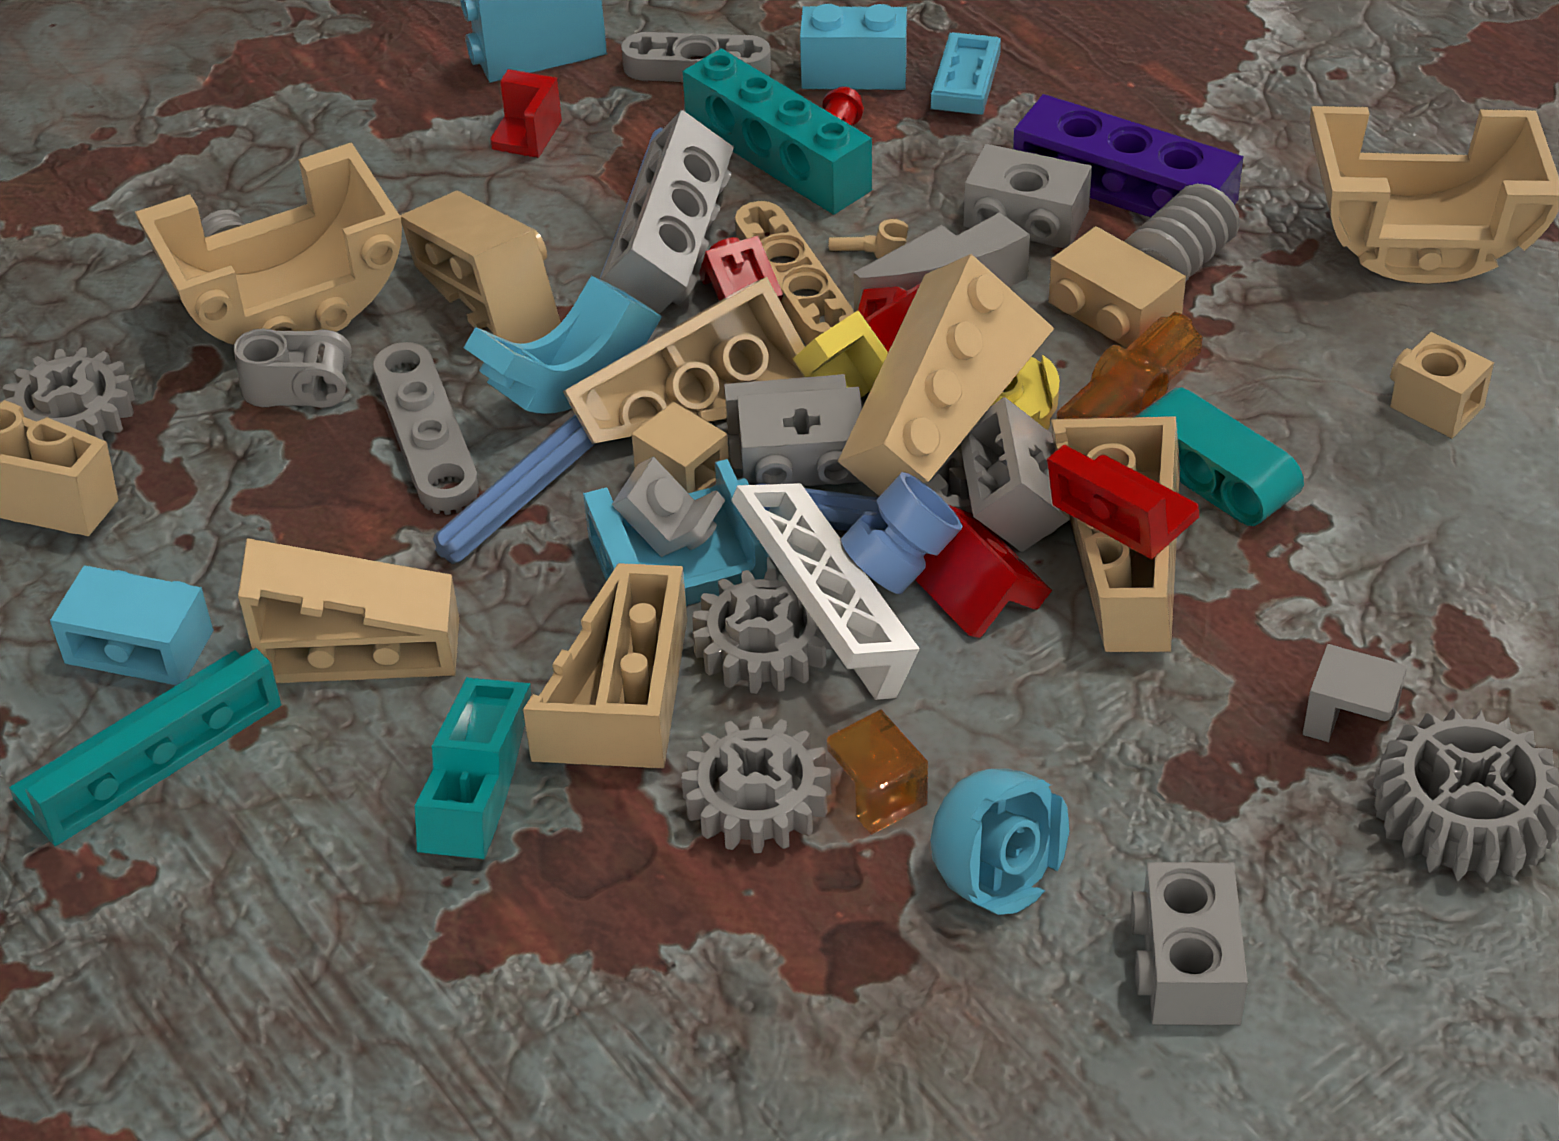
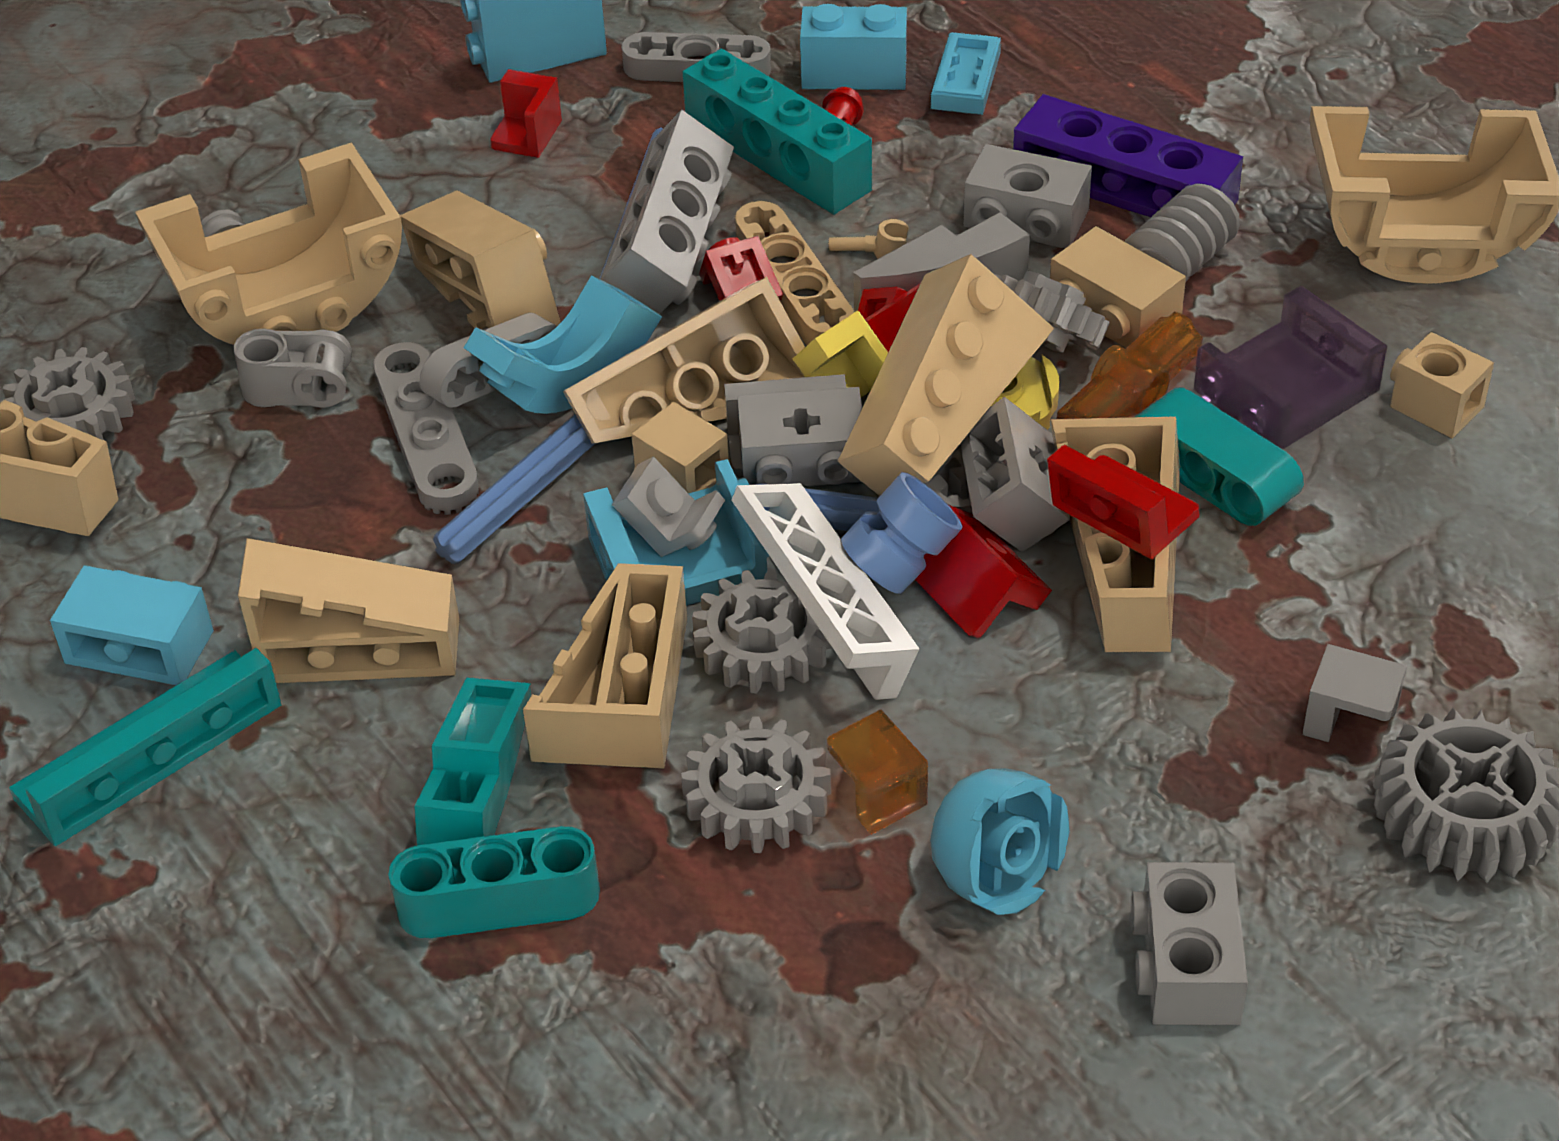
(453, 372): none -> light grey beam
(495, 882): none -> teal beam
(1061, 308): none -> light grey gear
(1293, 372): none -> clear purple panel

